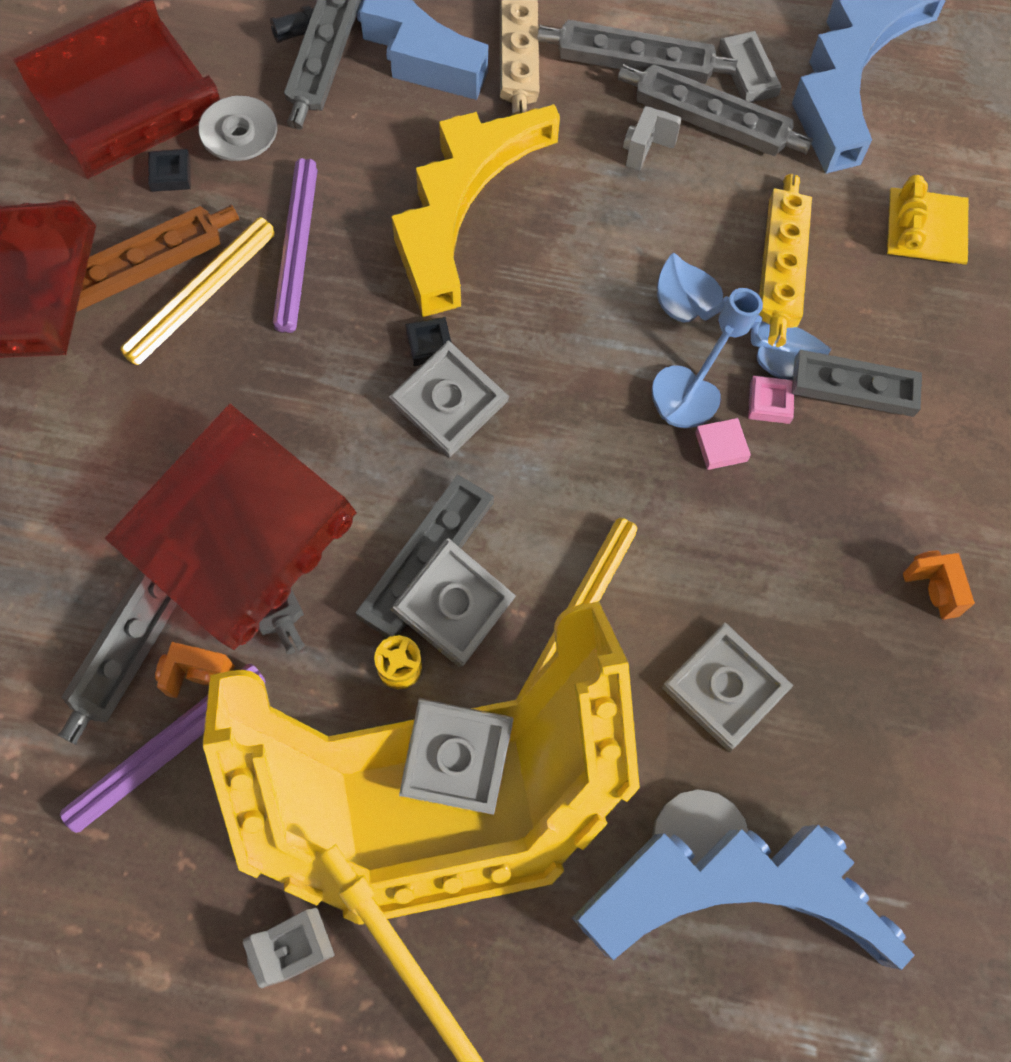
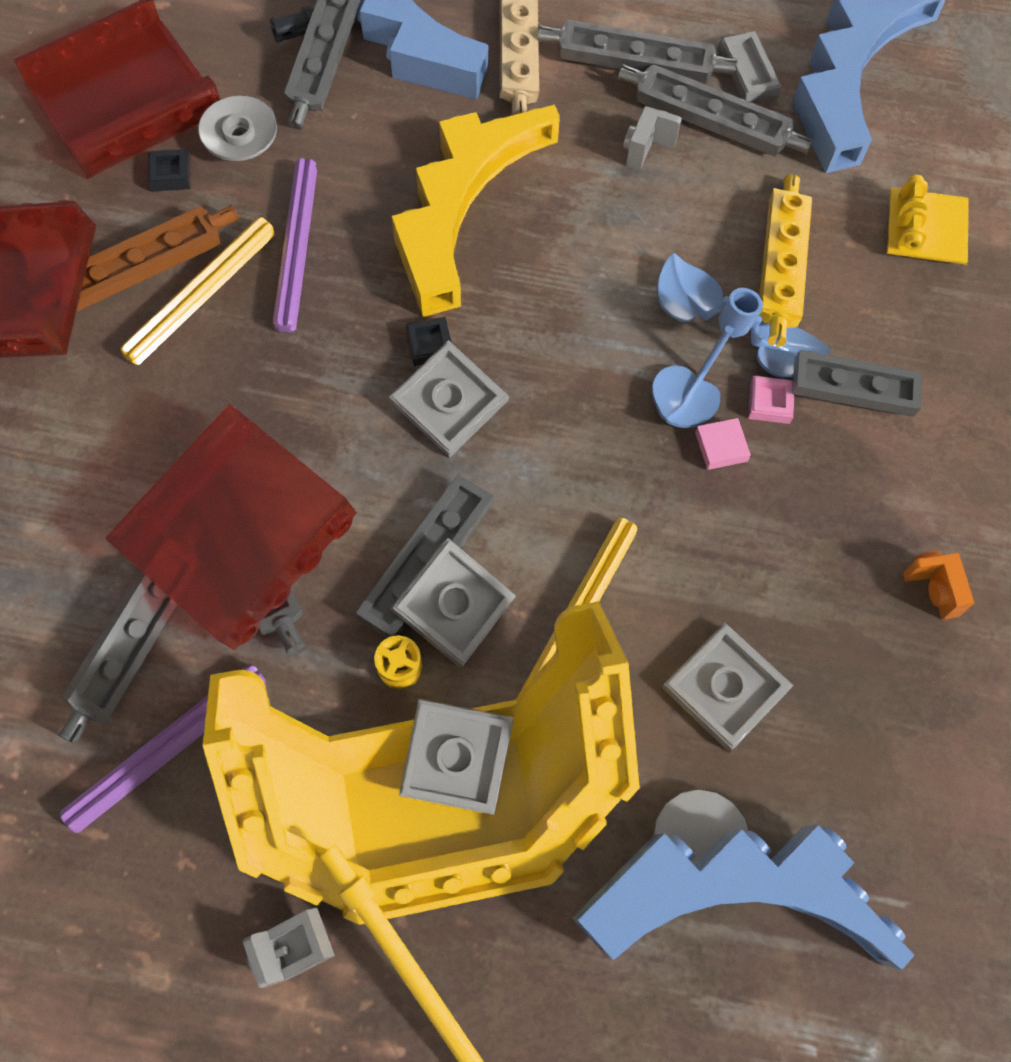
(191, 660): orange bracket -> none

